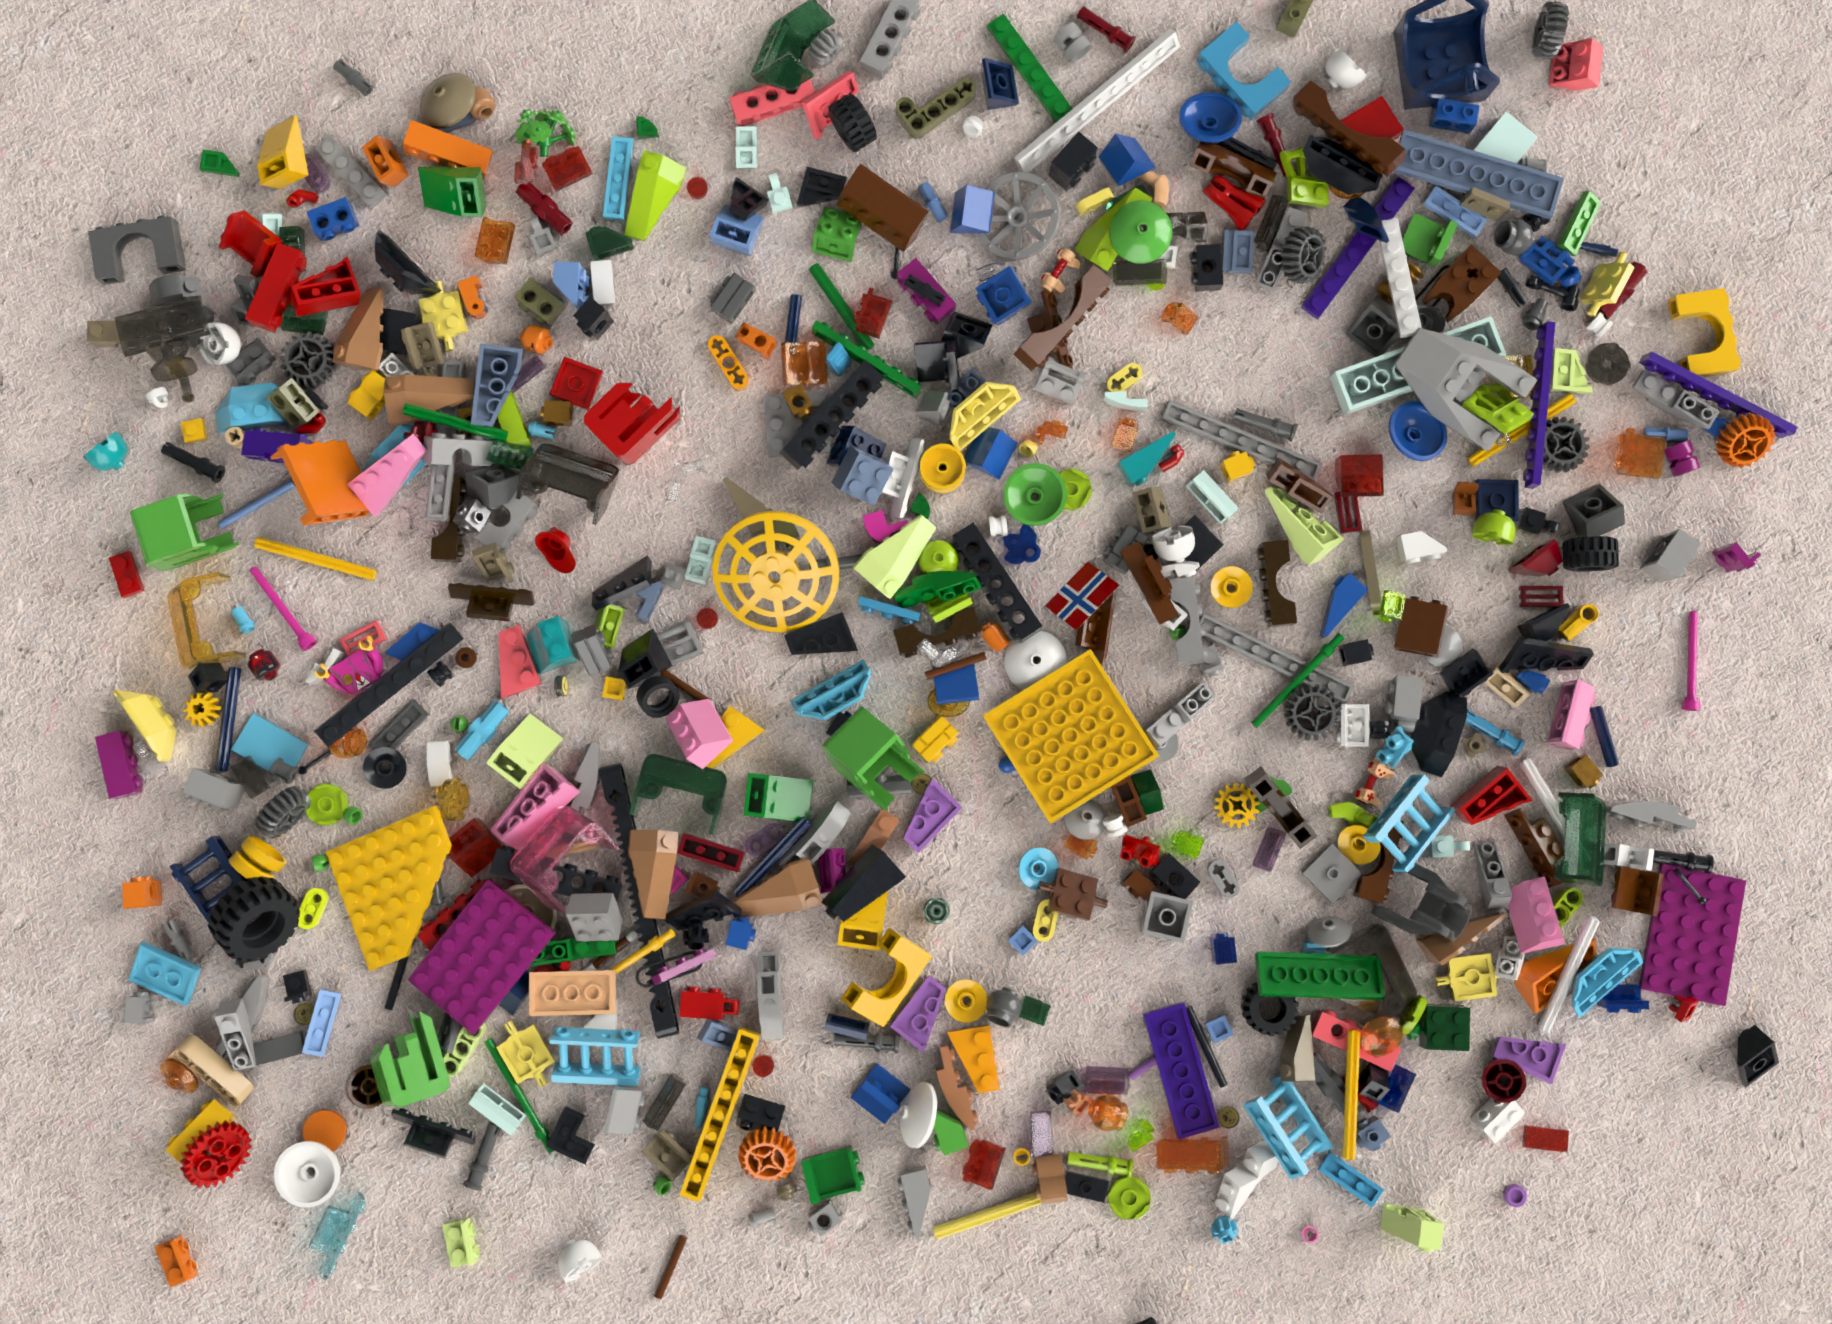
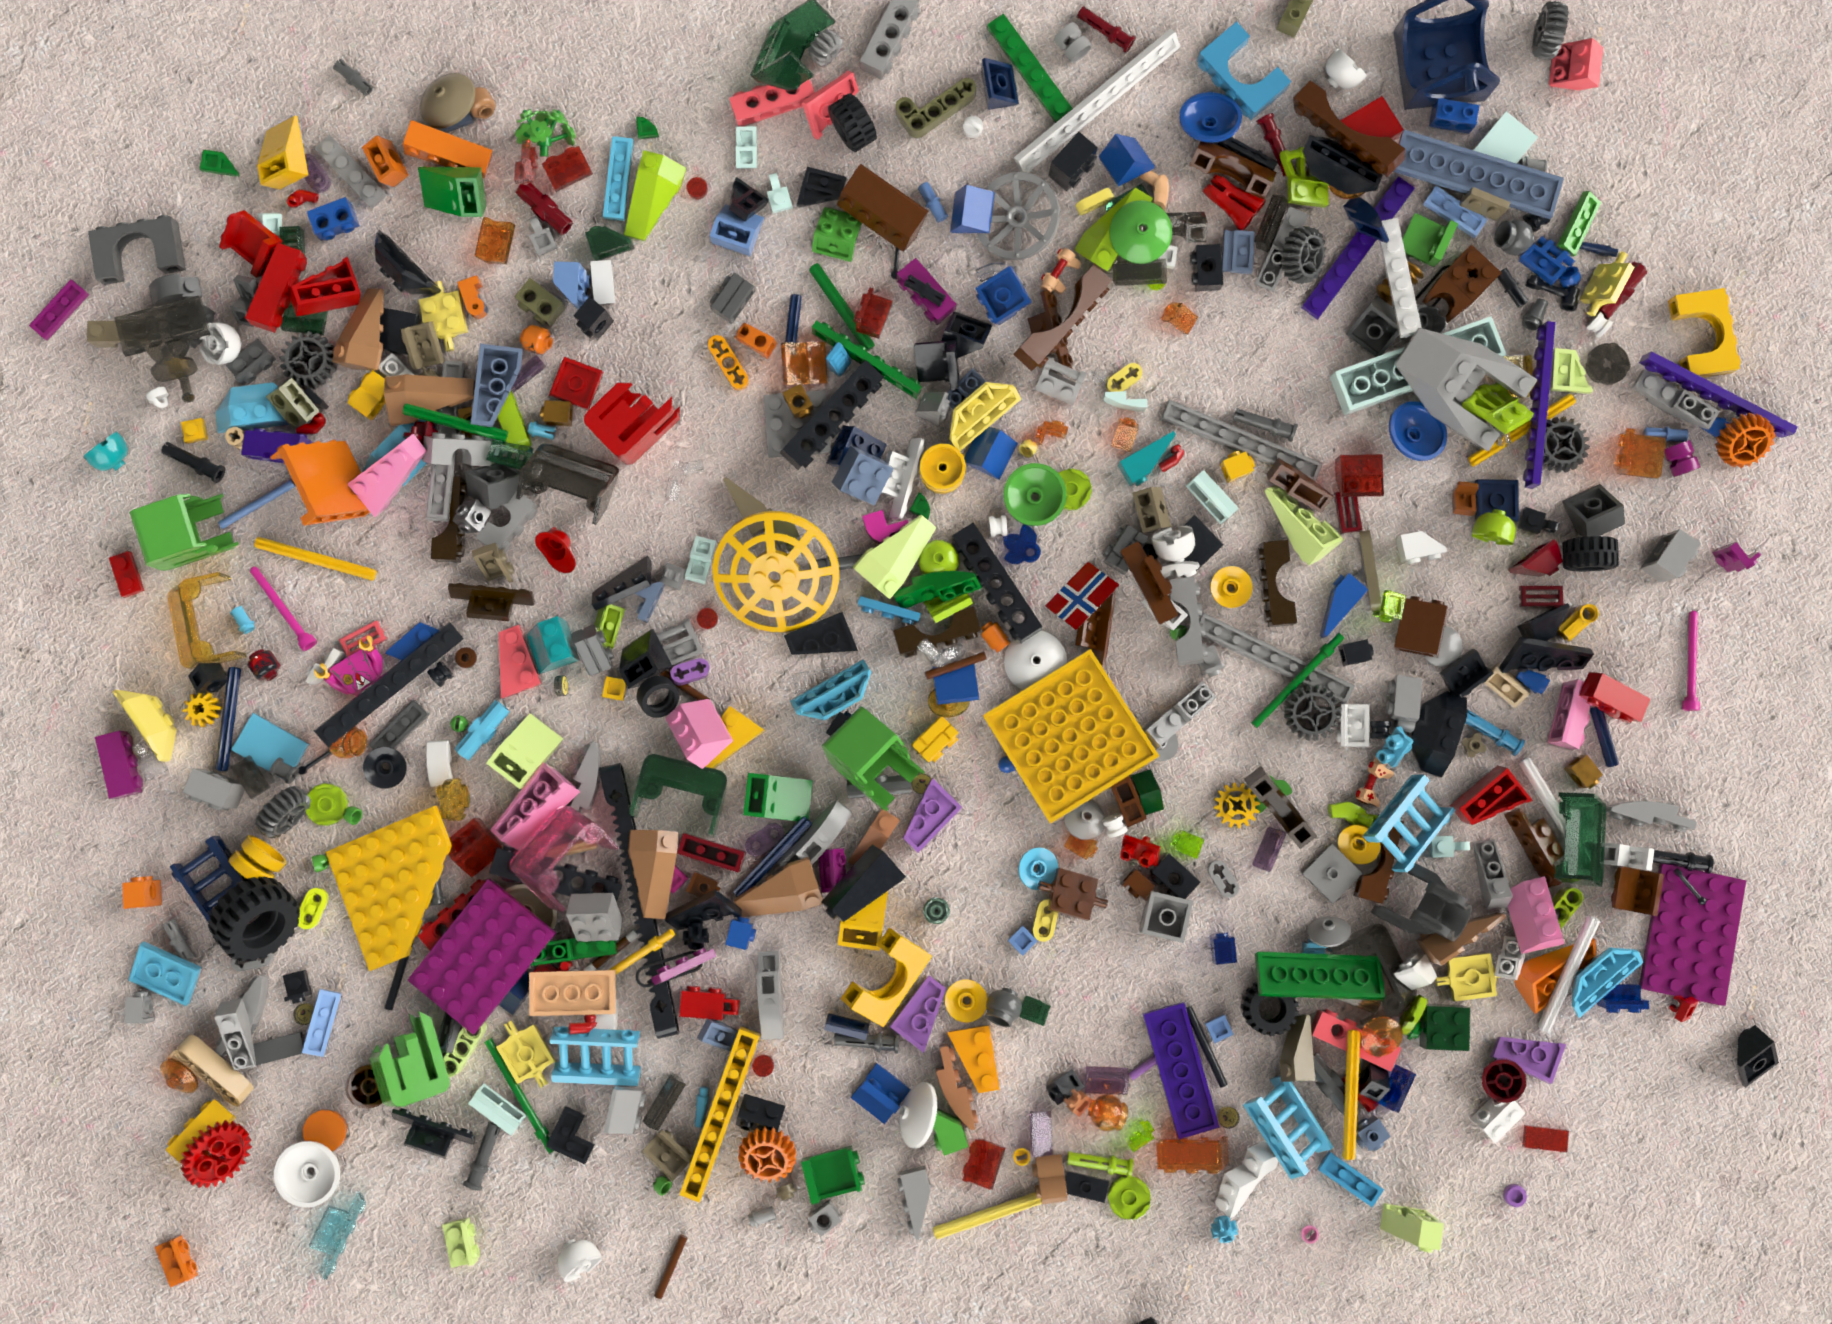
(59, 309): none -> magenta plate
(585, 1027): none -> red arm
(688, 667): none -> medium lavender beam
(1416, 972): none -> white slope
(1614, 698): none -> wedge

